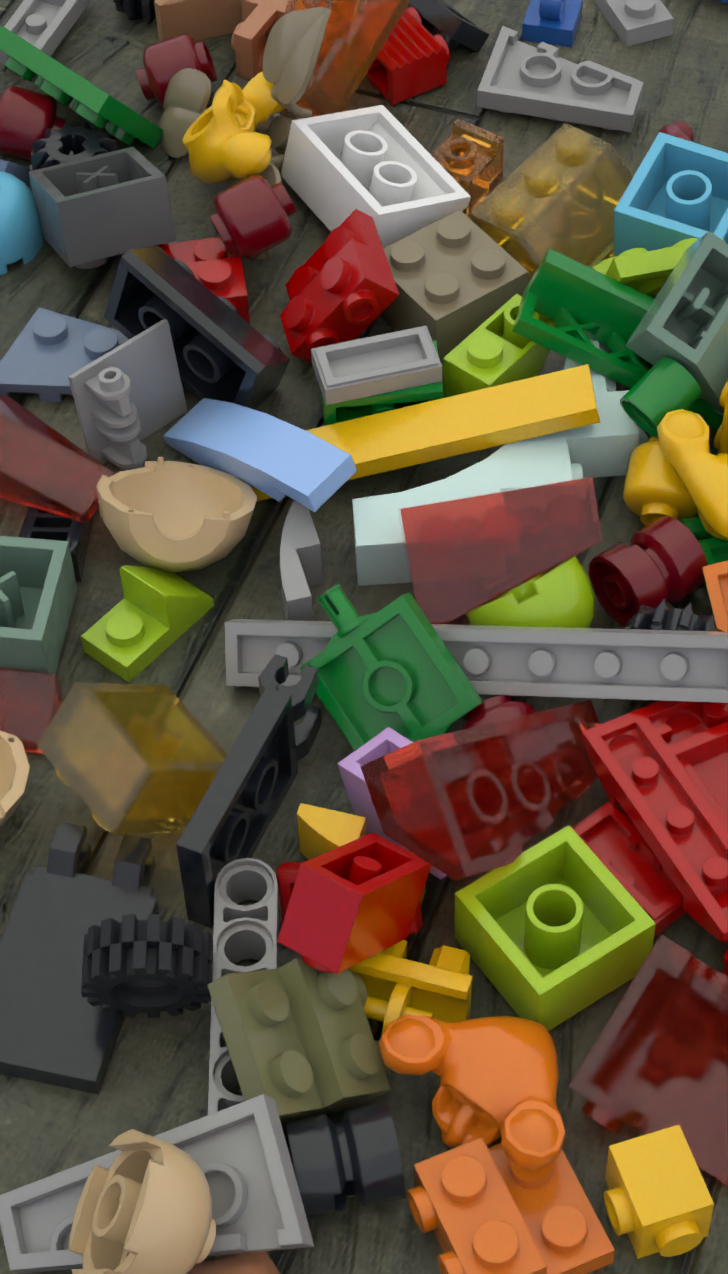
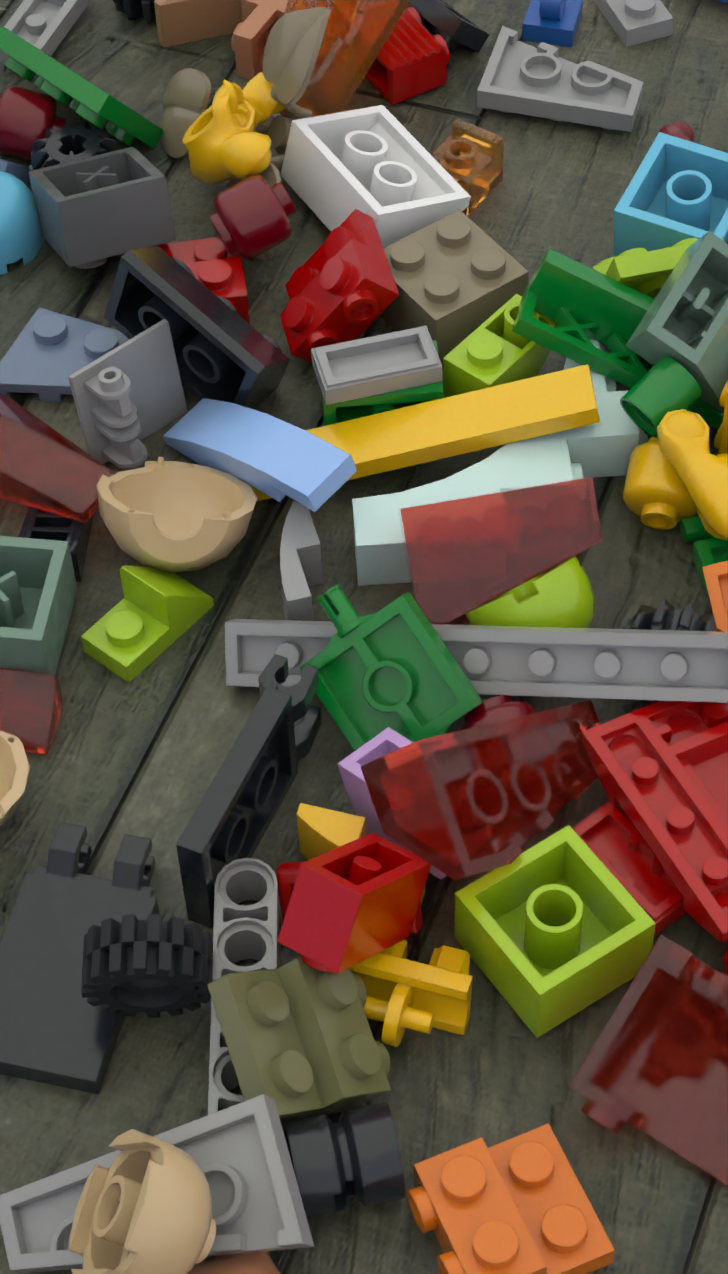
(132, 755): clear yellow brick -> none
(167, 58): dark red head -> none
(493, 1081): orange head -> none
(558, 201): clear yellow slope -> none
(657, 1194): yellow brick -> none
(658, 565): dark red wheel -> none

